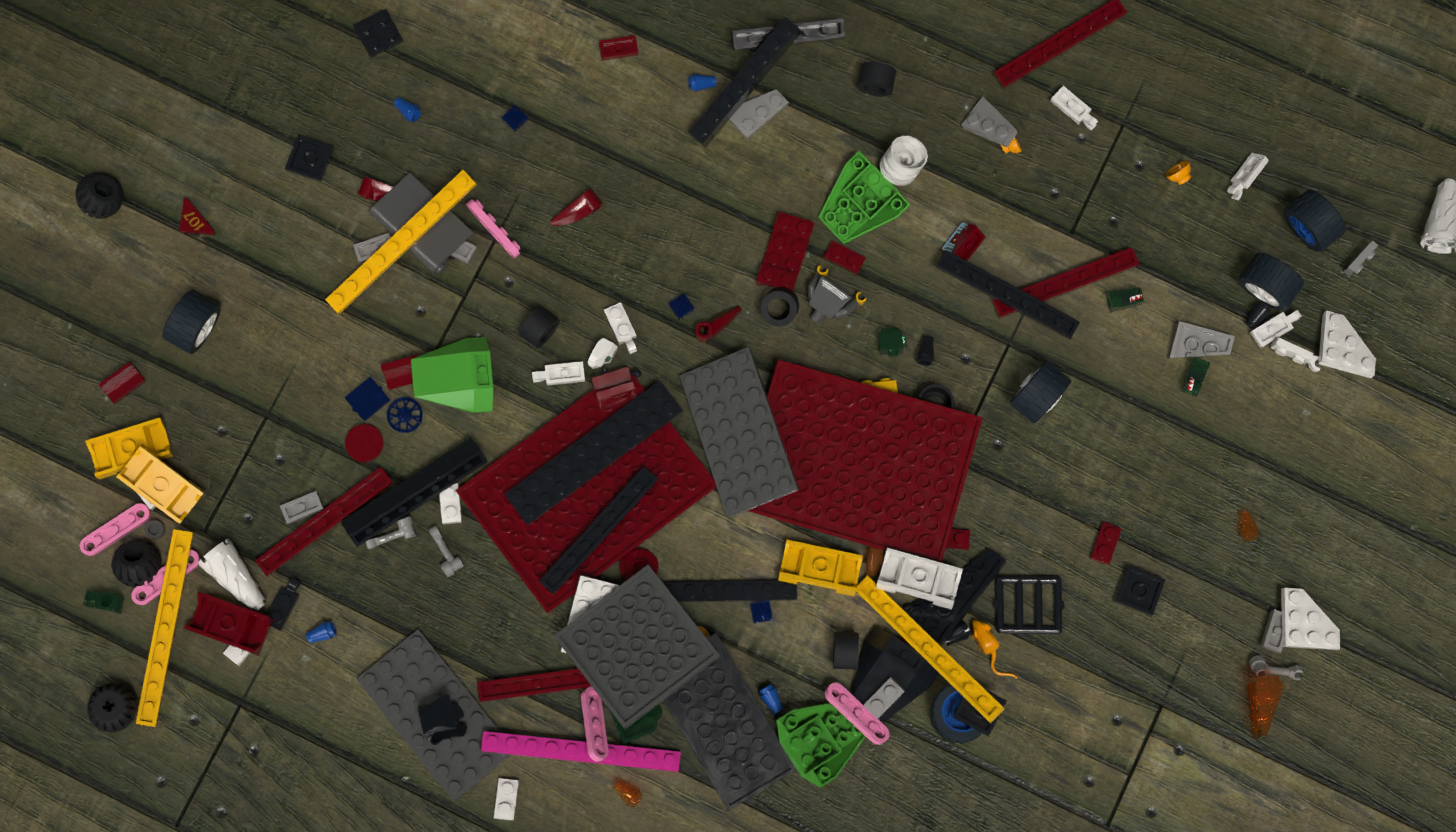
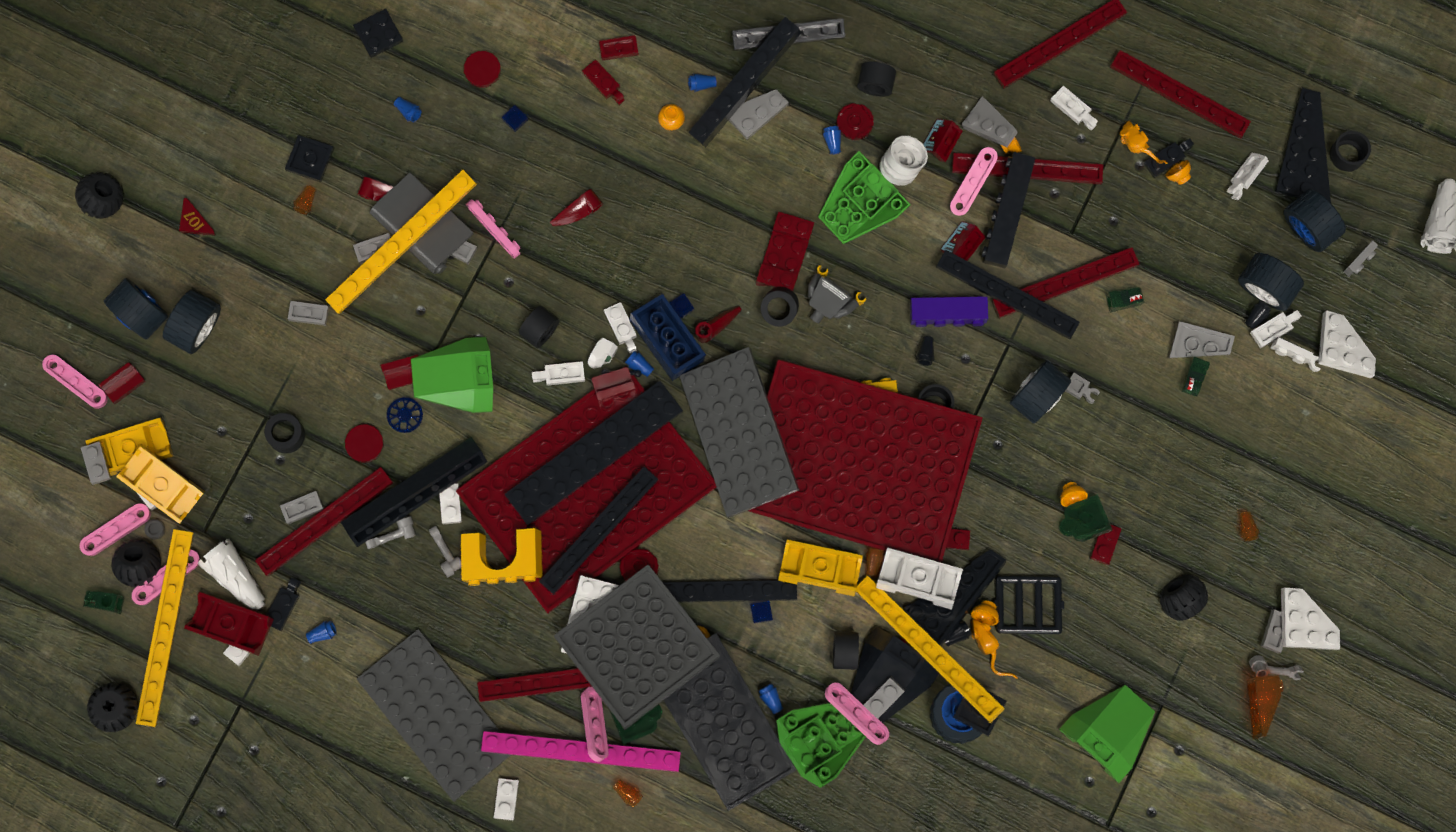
(75, 381): none -> bright pink plate
(96, 463): none -> light grey plate
(135, 308): none -> black wheel
(291, 445): none -> black piece
(304, 202): none -> clear orange cone
(308, 313): none -> light grey plate
(367, 399): clear blue piece -> none
(441, 720): black piece -> none
(482, 69): none -> dark red tile
(525, 566): none -> yellow arch
(603, 81): none -> dark red plate
(638, 362): none -> blue cone
(667, 337): none -> dark blue brick
(671, 117): none -> light orange piece
(833, 139): none -> blue cone
(844, 258): dark red plate -> none
(855, 121): none -> dark red tile
(891, 342): clear green brick -> none
(942, 139): none -> dark red panel
(949, 311): none -> dark purple brick
(973, 181): none -> bright pink plate
(986, 613): none -> light orange piece
(1009, 209): none -> black brick
(1042, 169): none -> dark red plate
(1072, 494): none -> light orange piece
(1079, 387): none -> light grey plate
(1085, 520): none -> clear green plate
(1111, 730): none -> bright green wedge
(1136, 140): none -> light orange animal
(1140, 590): black plate -> none
(1172, 155): none -> black plate
(1180, 94): none -> dark red plate
(1184, 597): none -> black wheel
(1305, 153): none -> black wing
(1355, 139): none -> black piece

